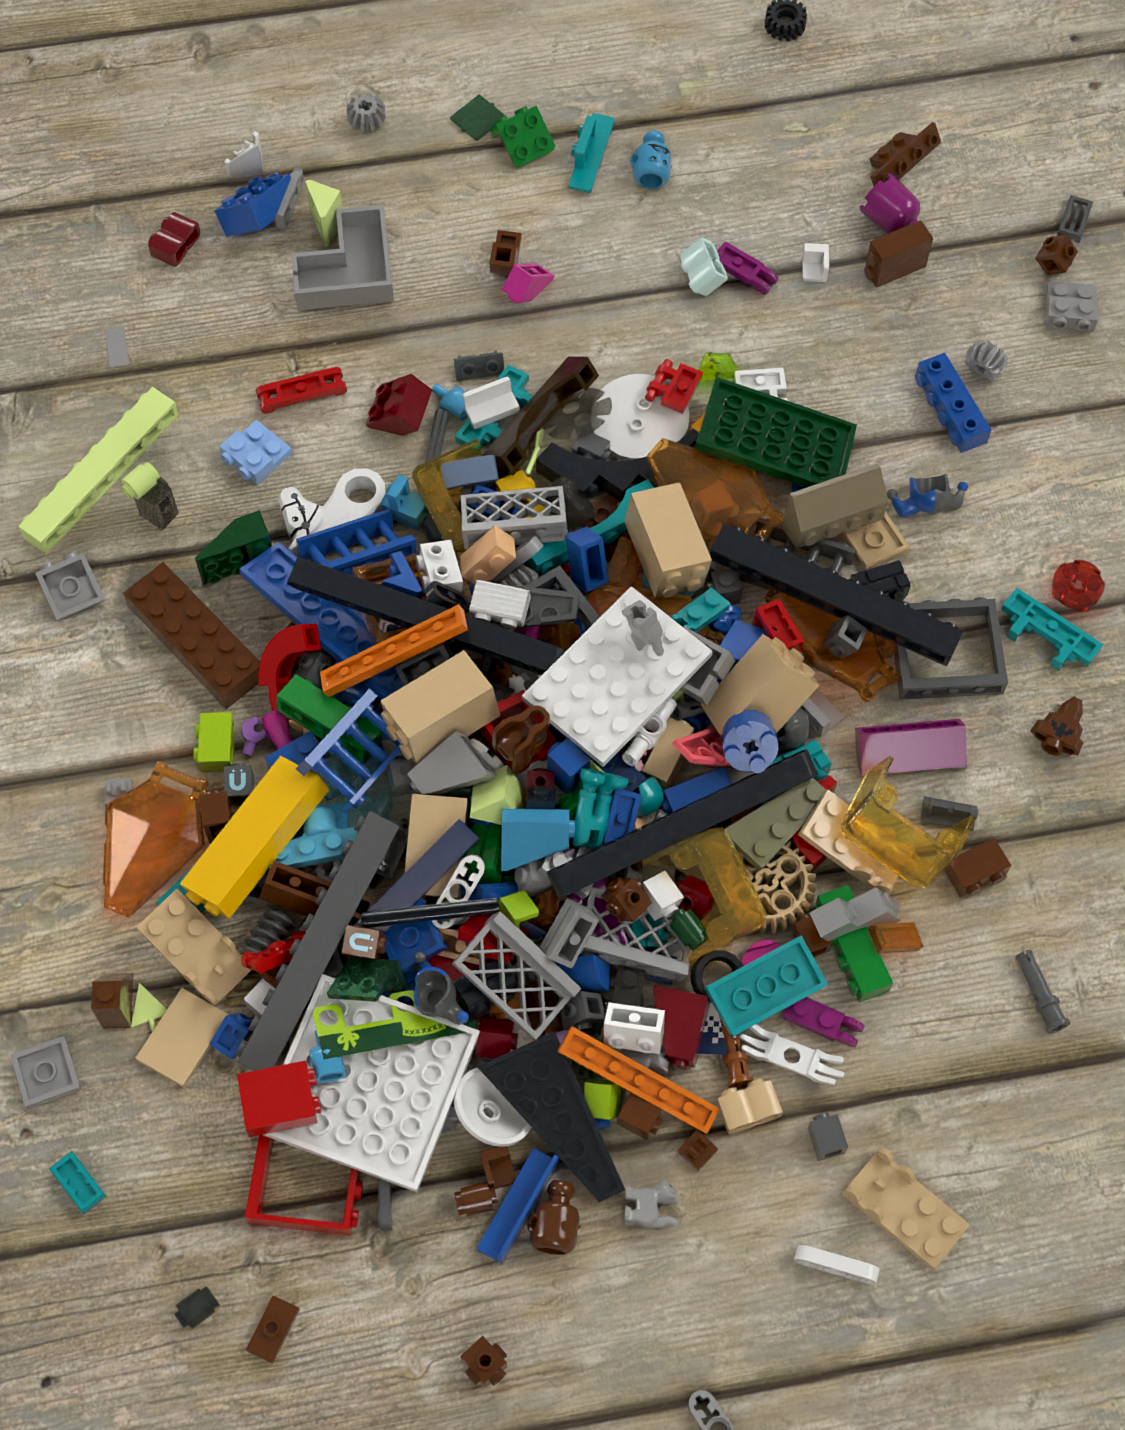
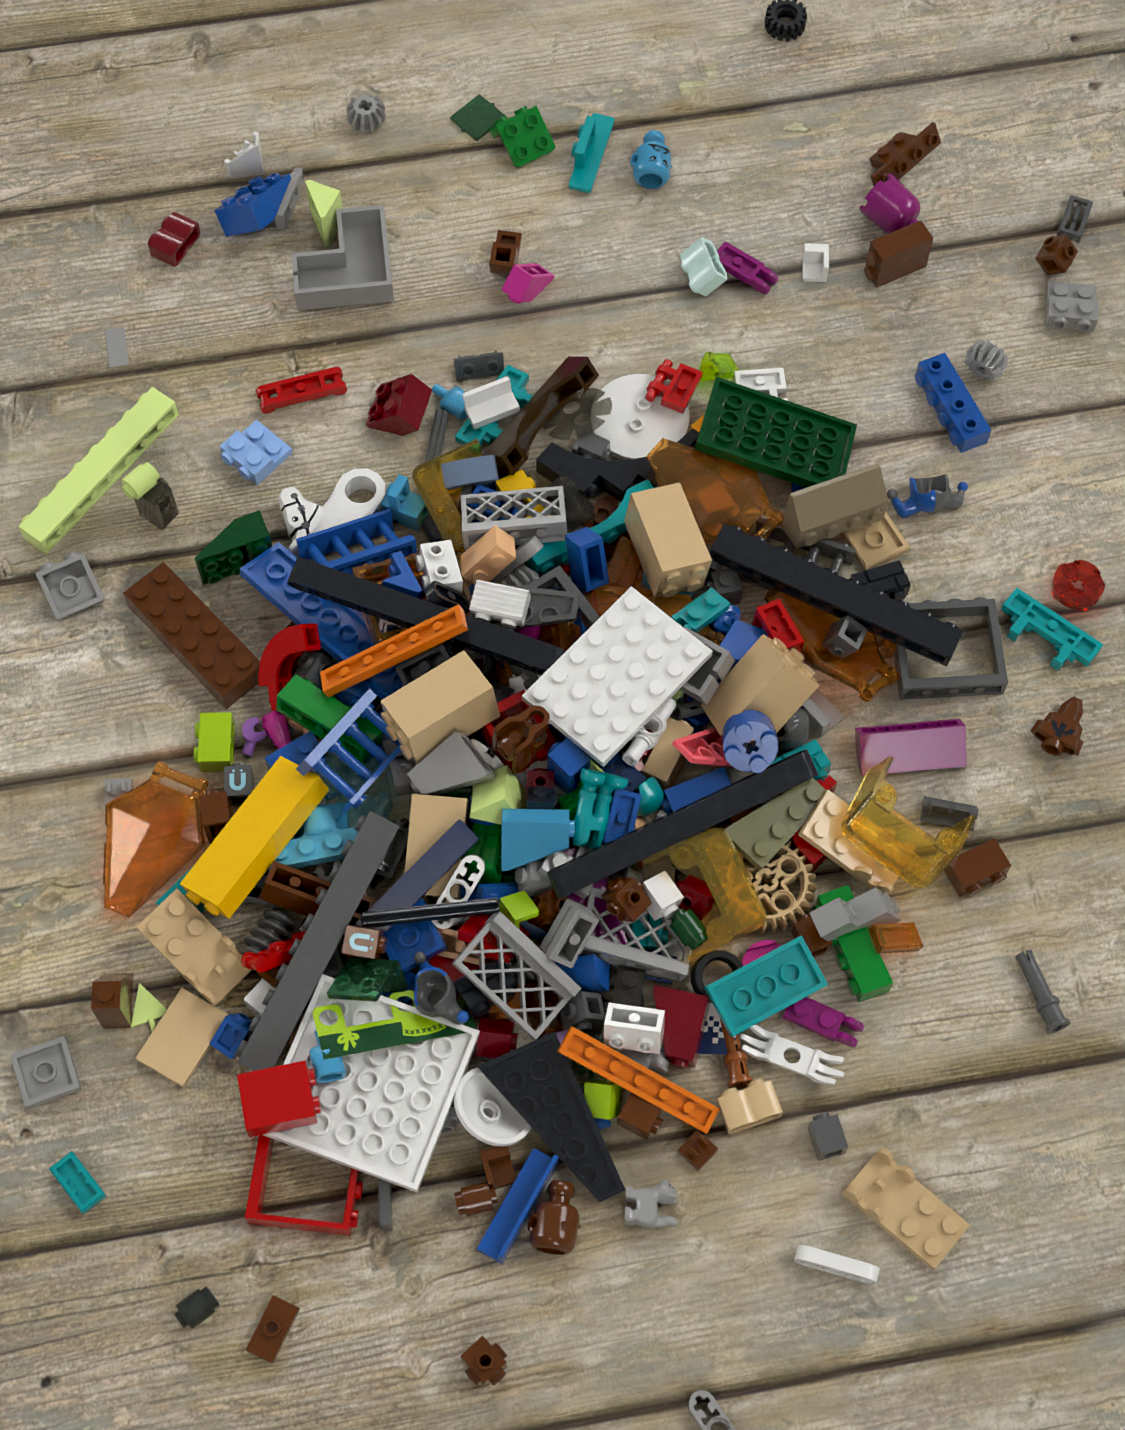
(540, 433): yellowish green piece -> none
(644, 626): light grey animal -> none

